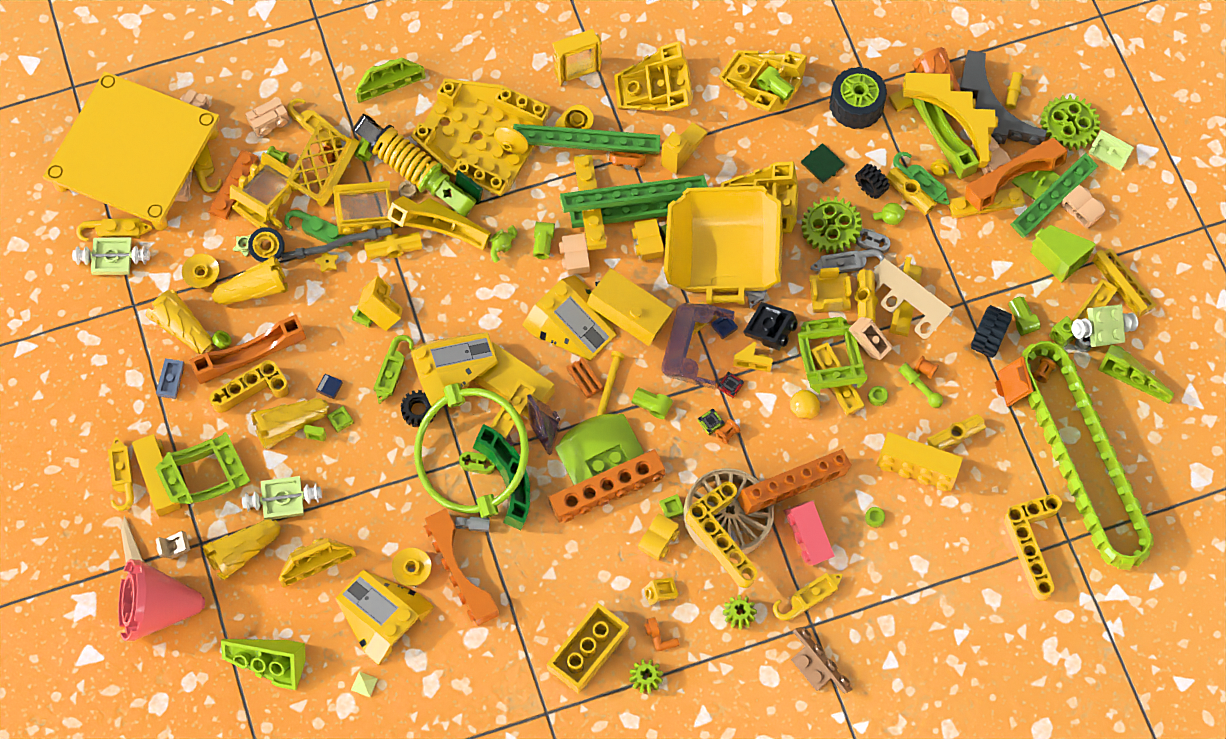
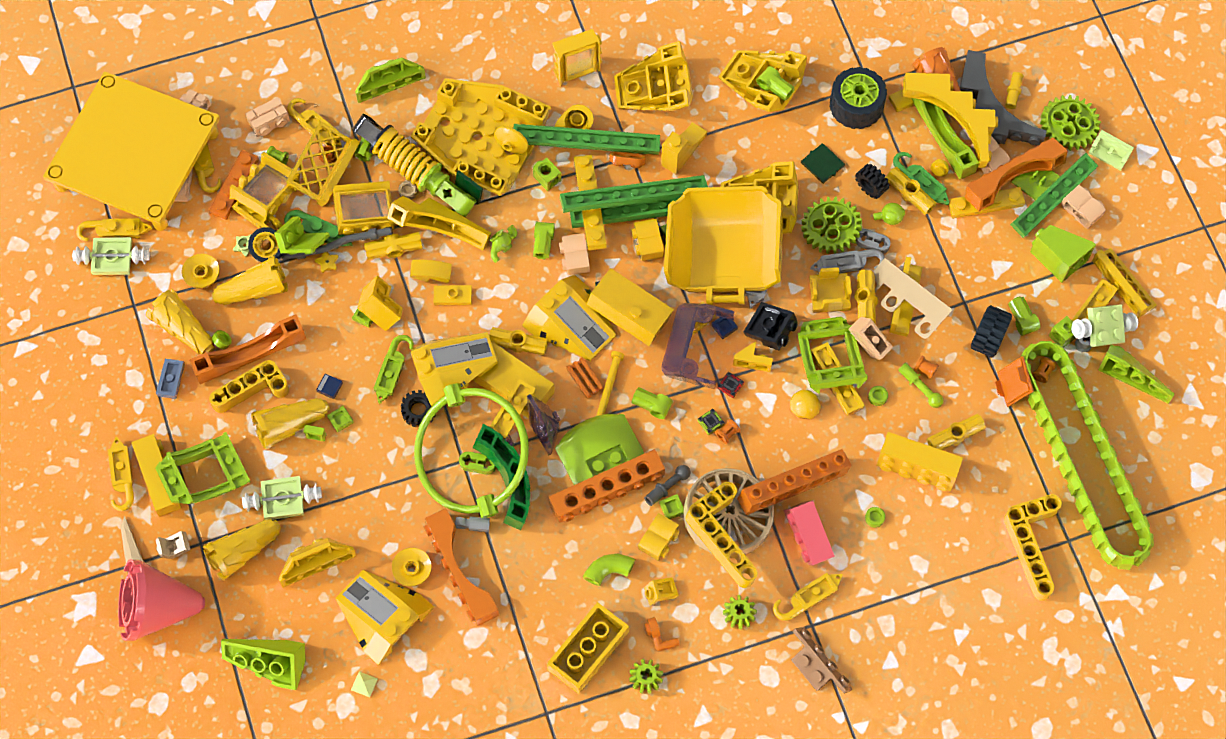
(293, 240): none -> lime bracket
(430, 269): none -> yellow slope
(452, 295): none -> yellow plate
(529, 343): none -> yellow piece
(550, 180): none -> lime brick
(607, 565): none -> lime cylinder
(681, 473): none -> dark grey pin

